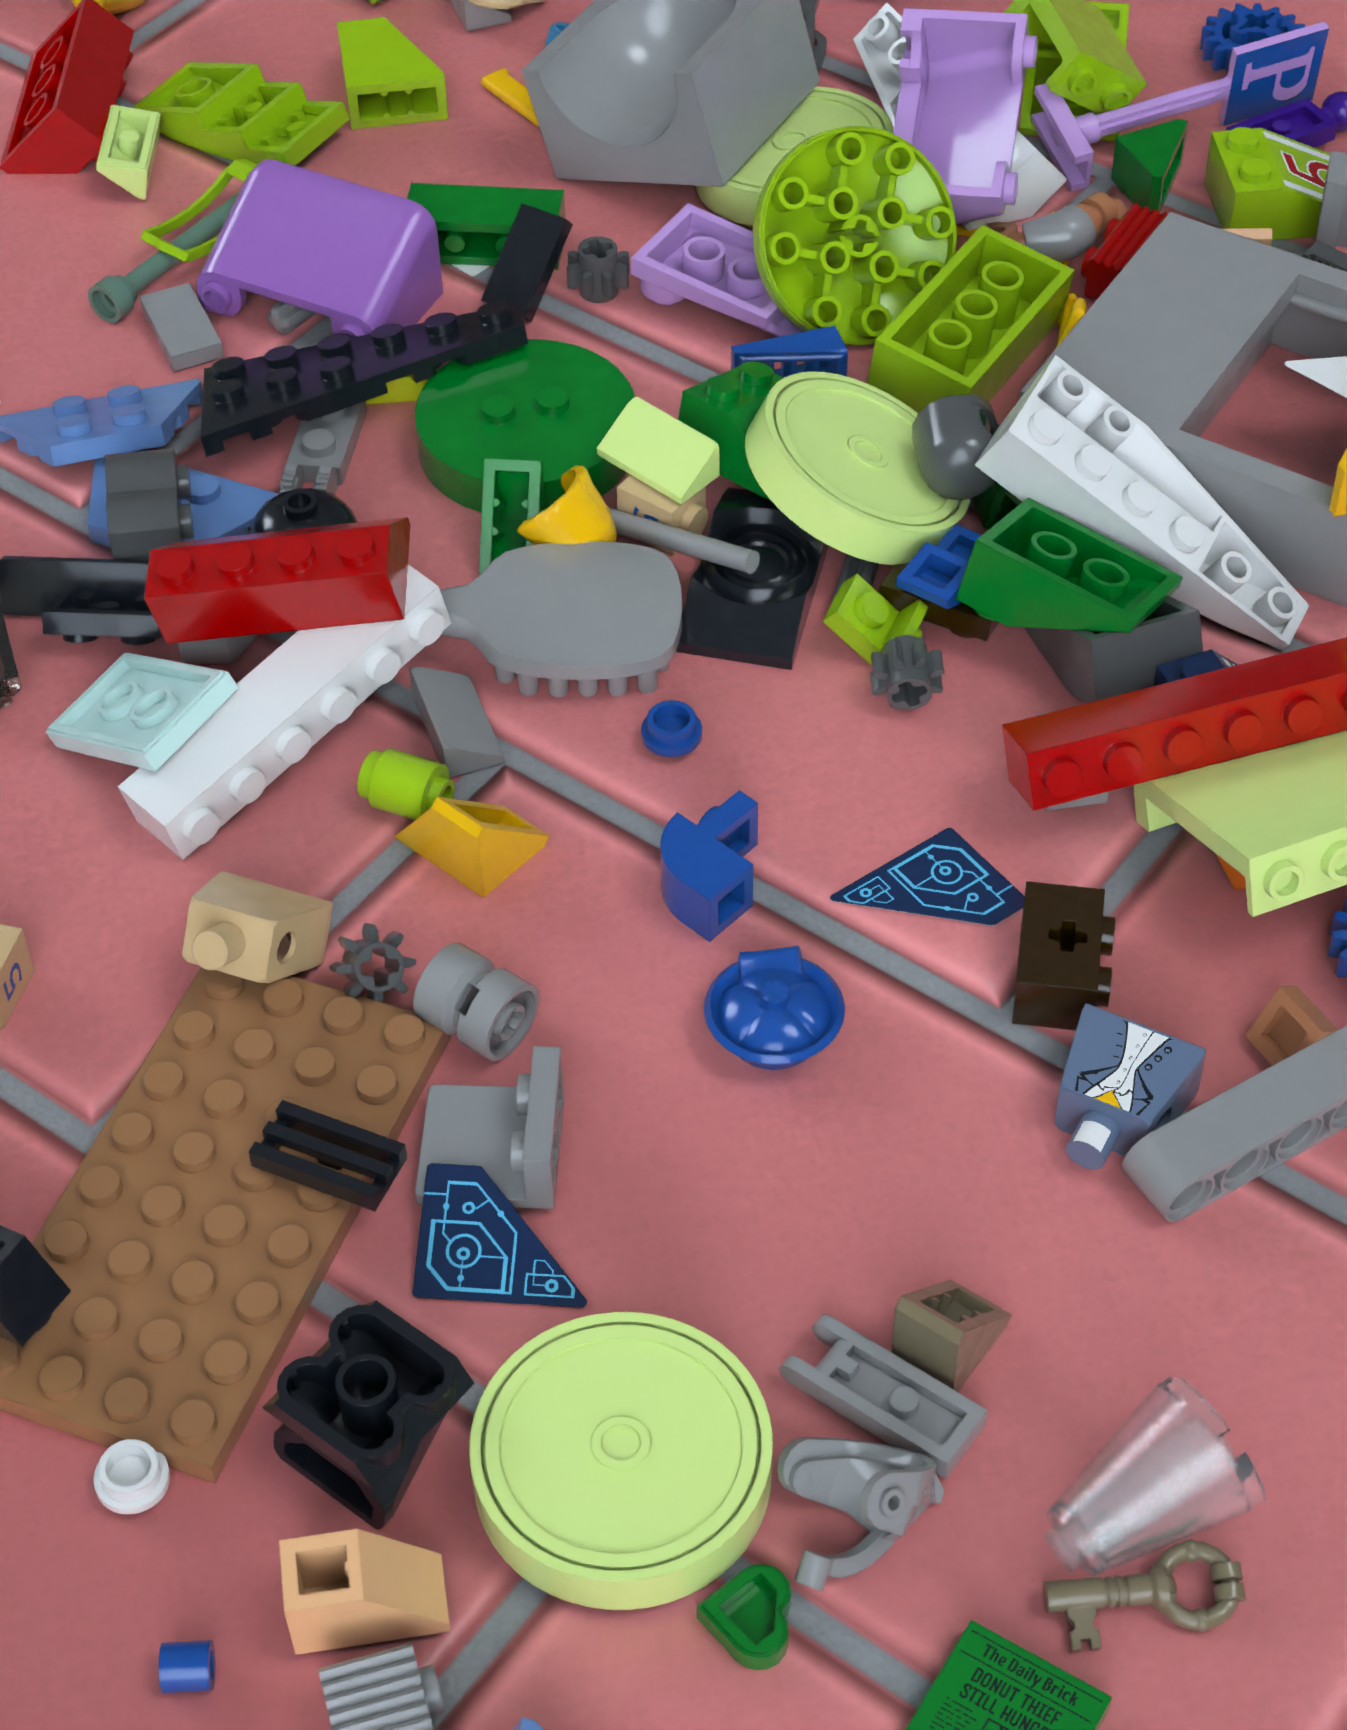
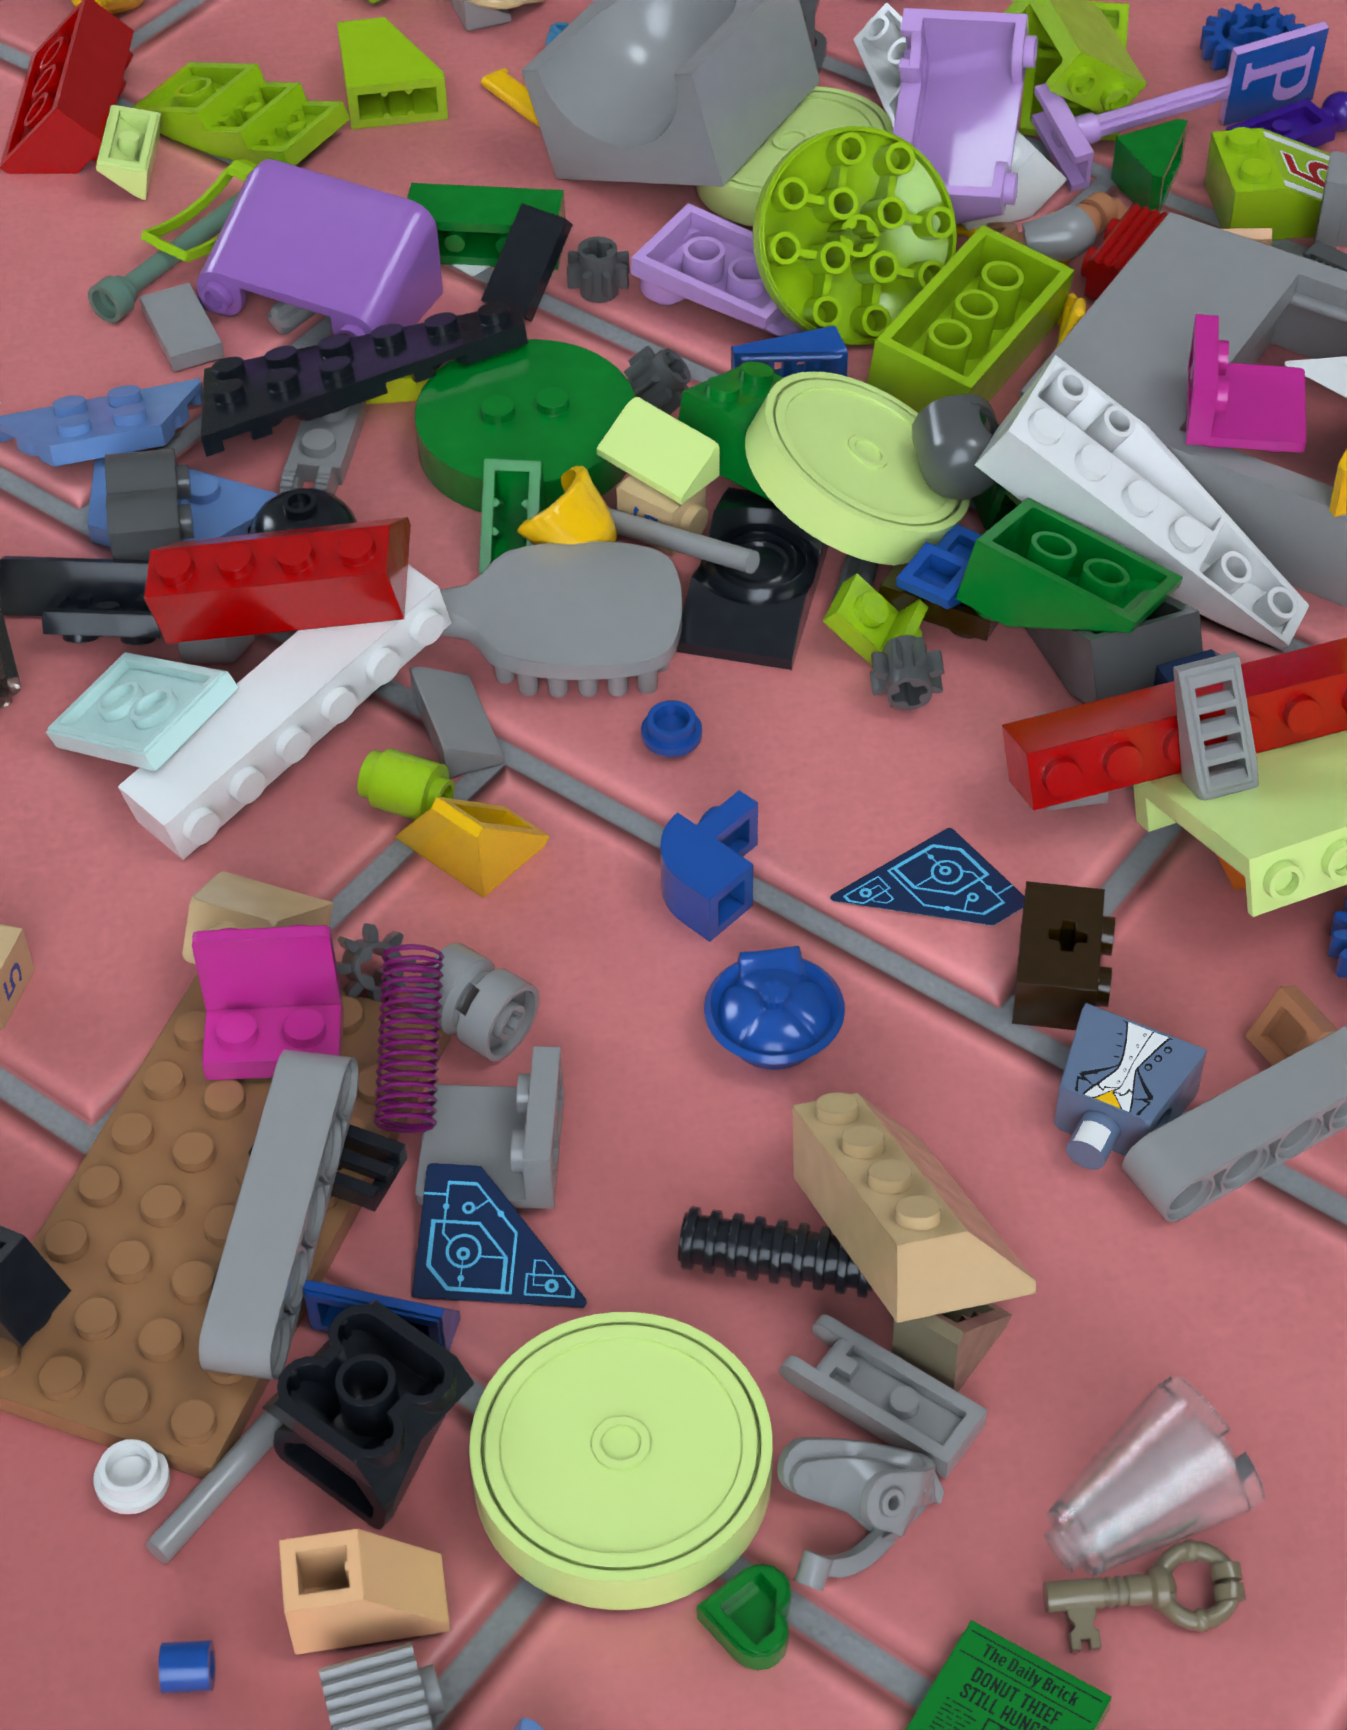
(213, 1488): none -> light grey bar
(267, 996): none -> dark pink bracket
(279, 1215): none -> light grey beam
(328, 1300): none -> blue slope
(419, 967): none -> magenta piece
(658, 378): none -> dark grey gear
(767, 1251): none -> black piece
(899, 1211): none -> tan slope
(1223, 766): none -> light grey slope
(1241, 402): none -> dark pink bracket

